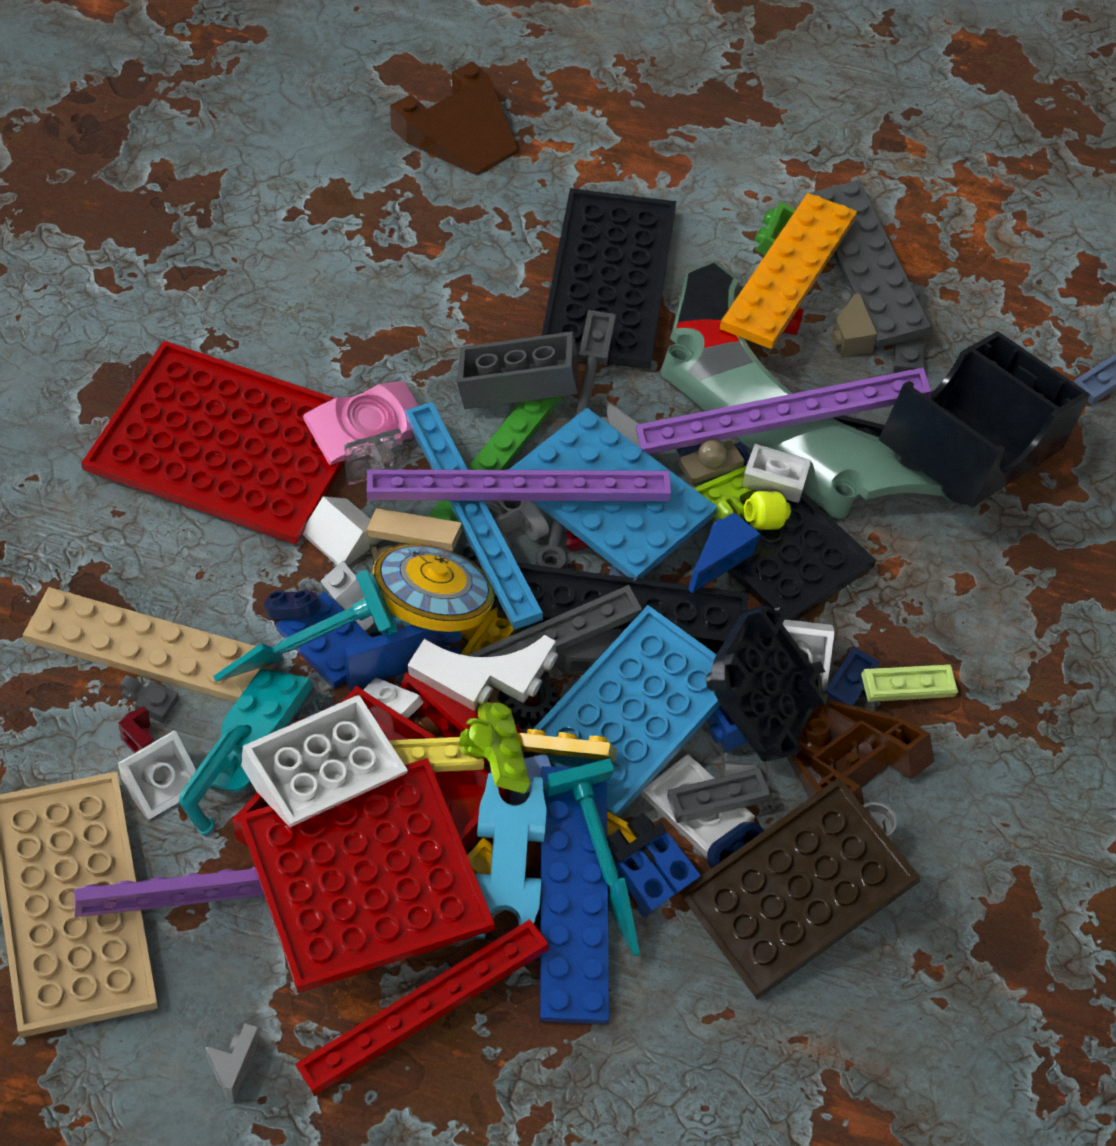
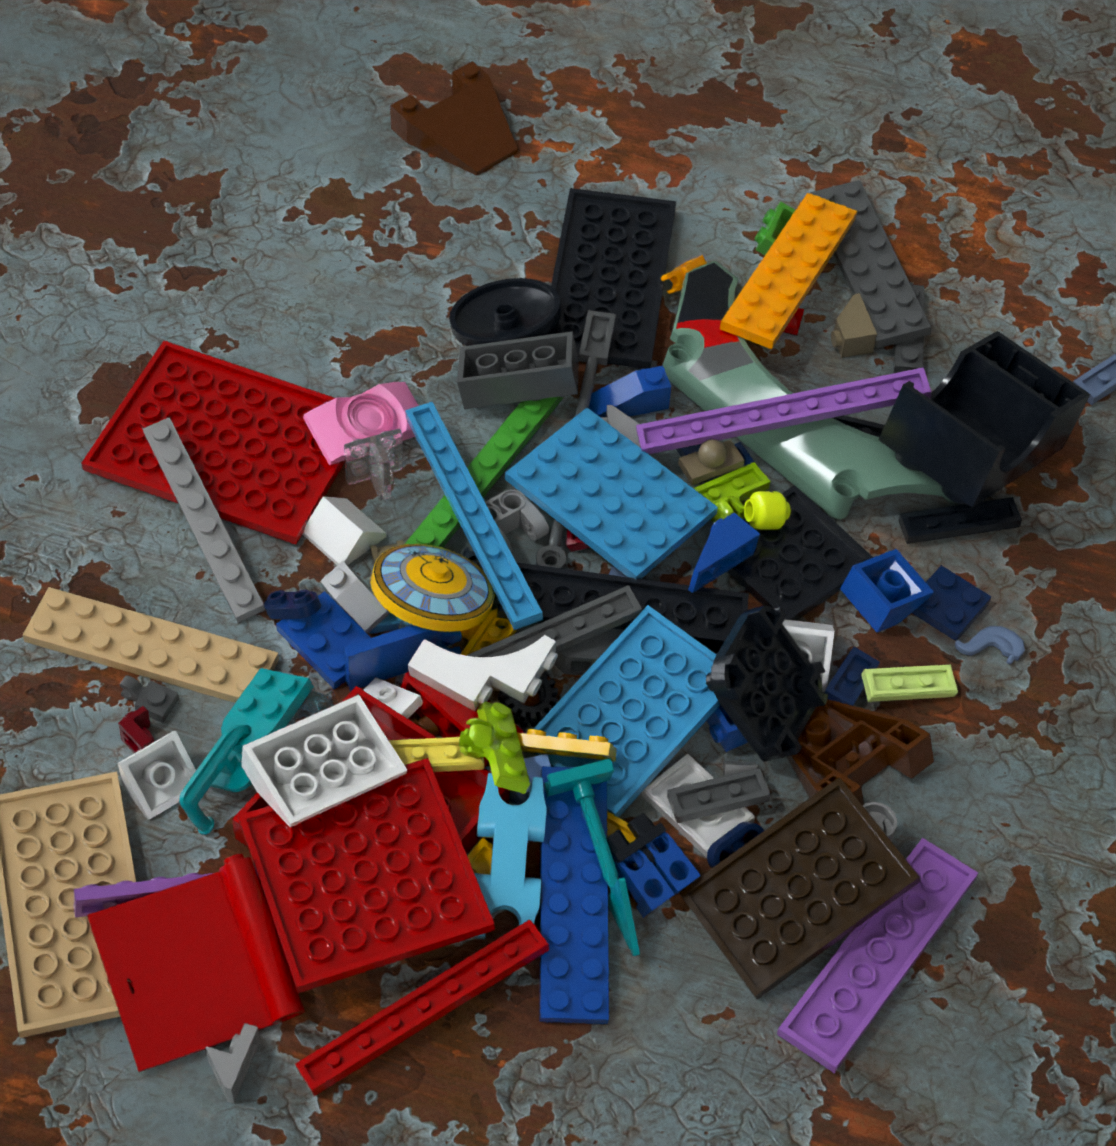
(197, 964): none -> red door
(204, 520): none -> light grey plate
(371, 605): teal piece -> none
(414, 529): tan tile -> none
(505, 311): none -> black dish
(518, 485): medium lavender plate -> none
(635, 393): none -> blue slope
(678, 274): none -> light orange plate
(776, 471): white slope -> none
(876, 960): none -> medium lavender plate
(885, 589): none -> blue slope
(952, 604): none -> dark blue plate
(959, 520): none -> black plate
(1000, 637): none -> sand blue piece

